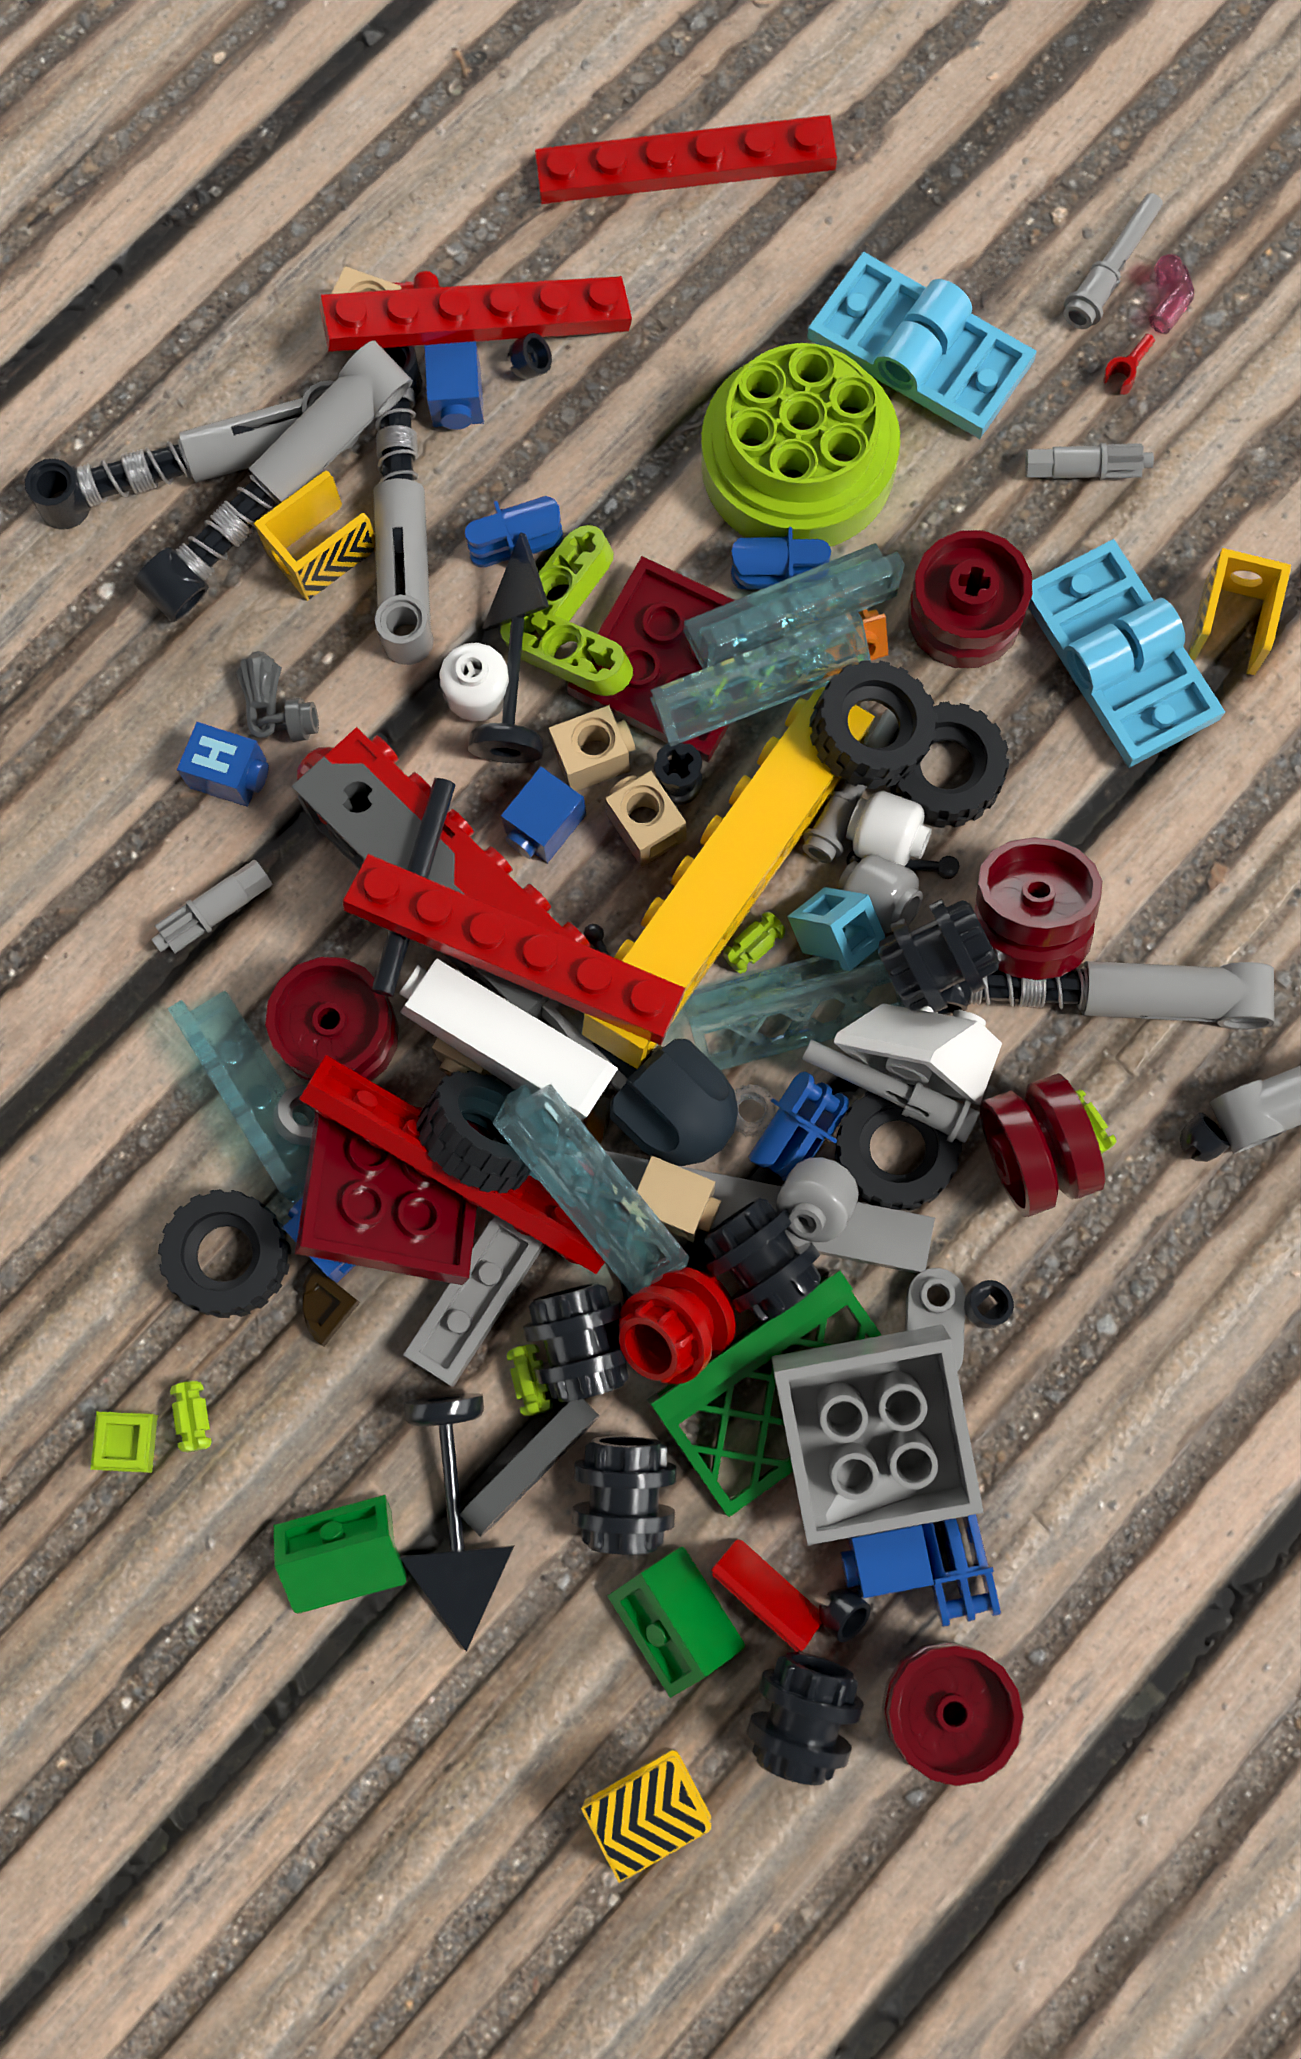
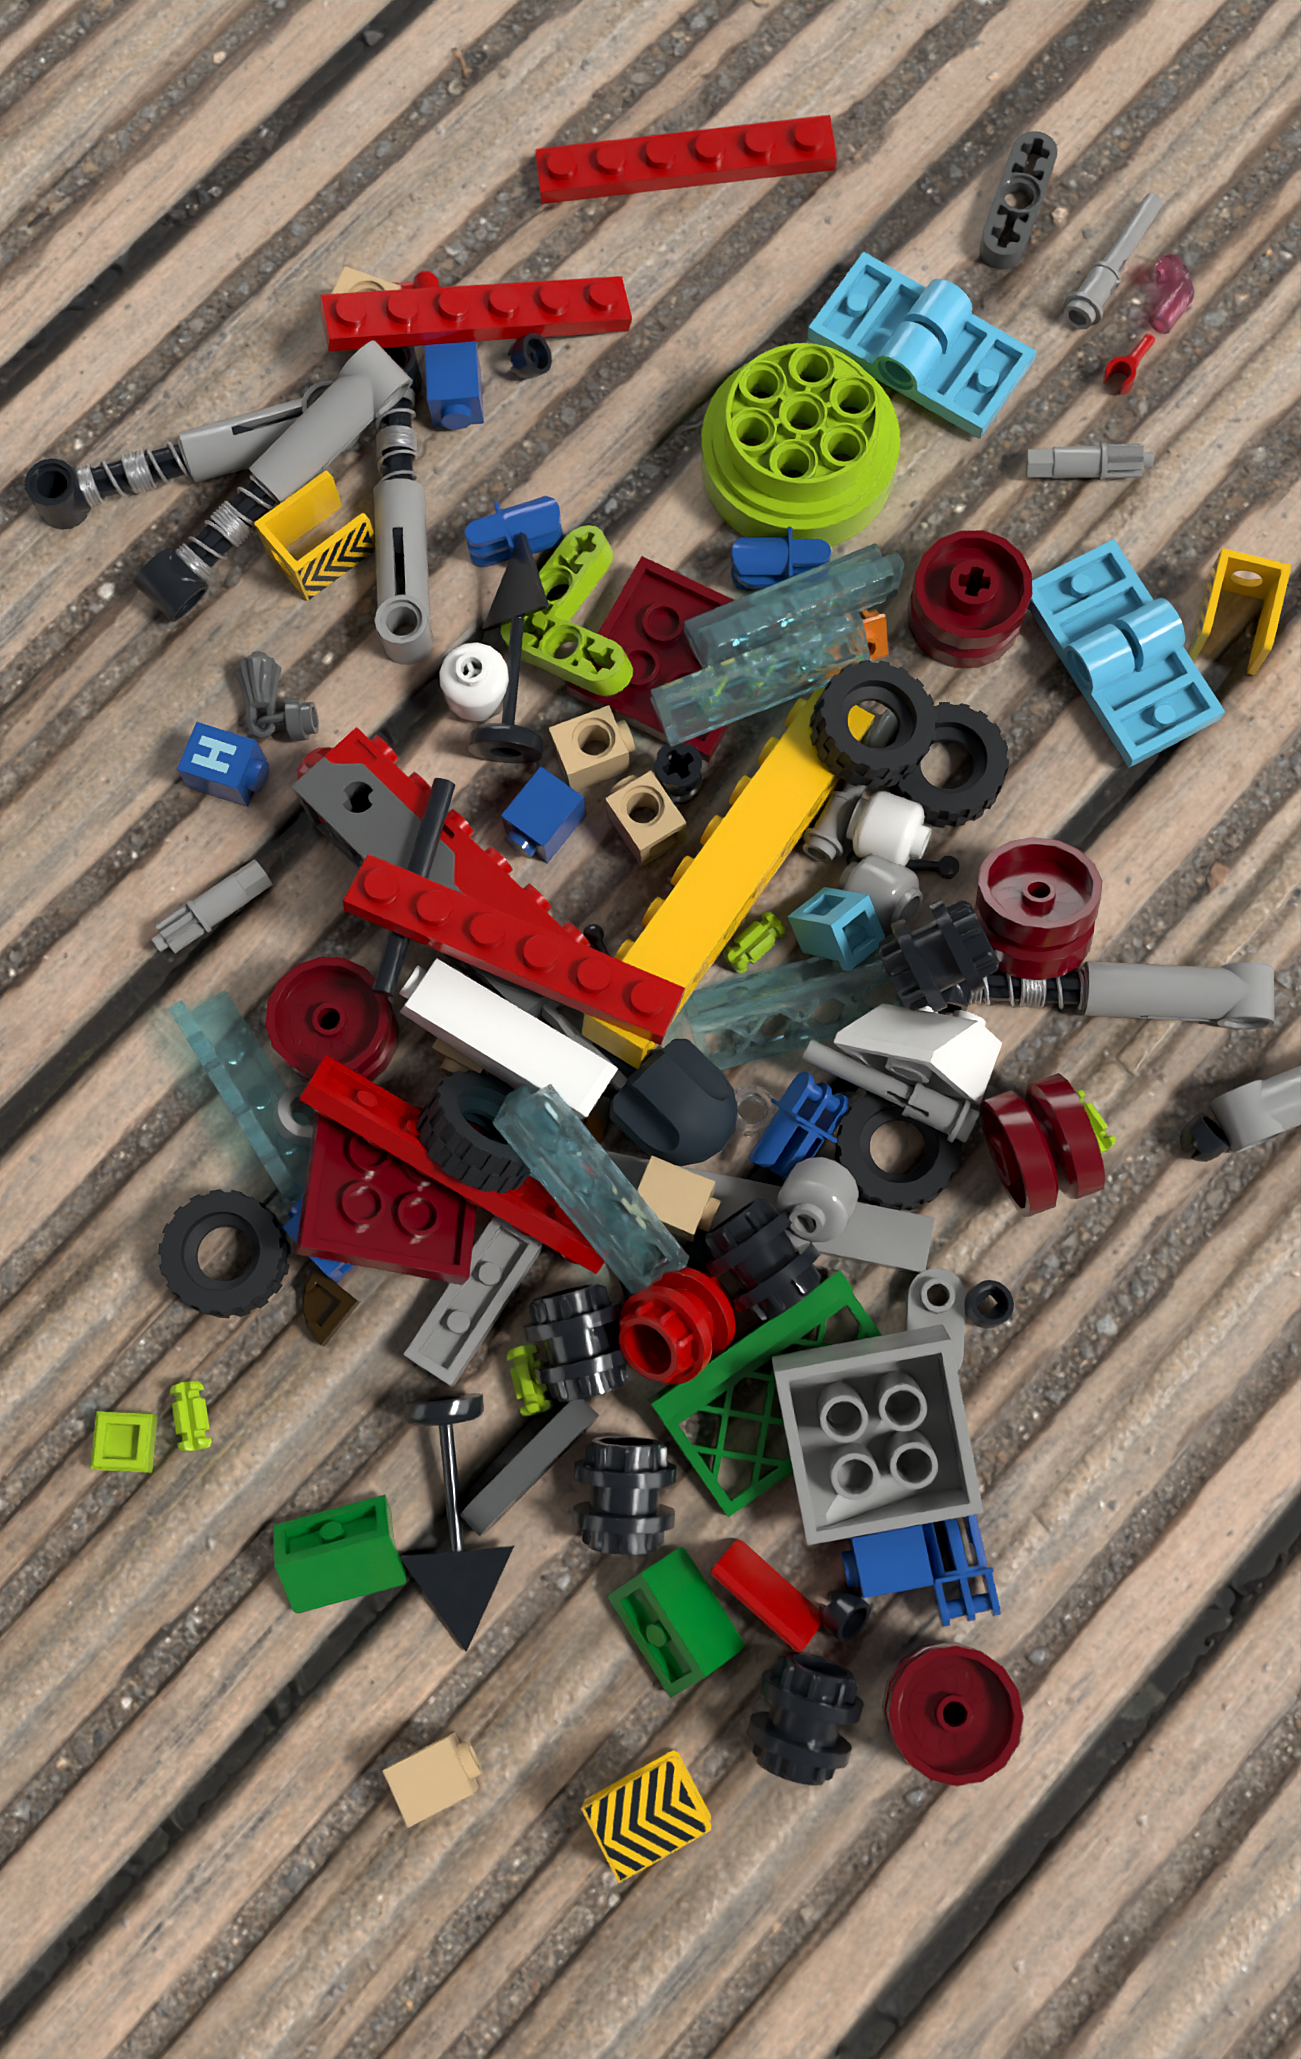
(433, 1778): none -> tan brick
(1017, 181): none -> dark grey beam

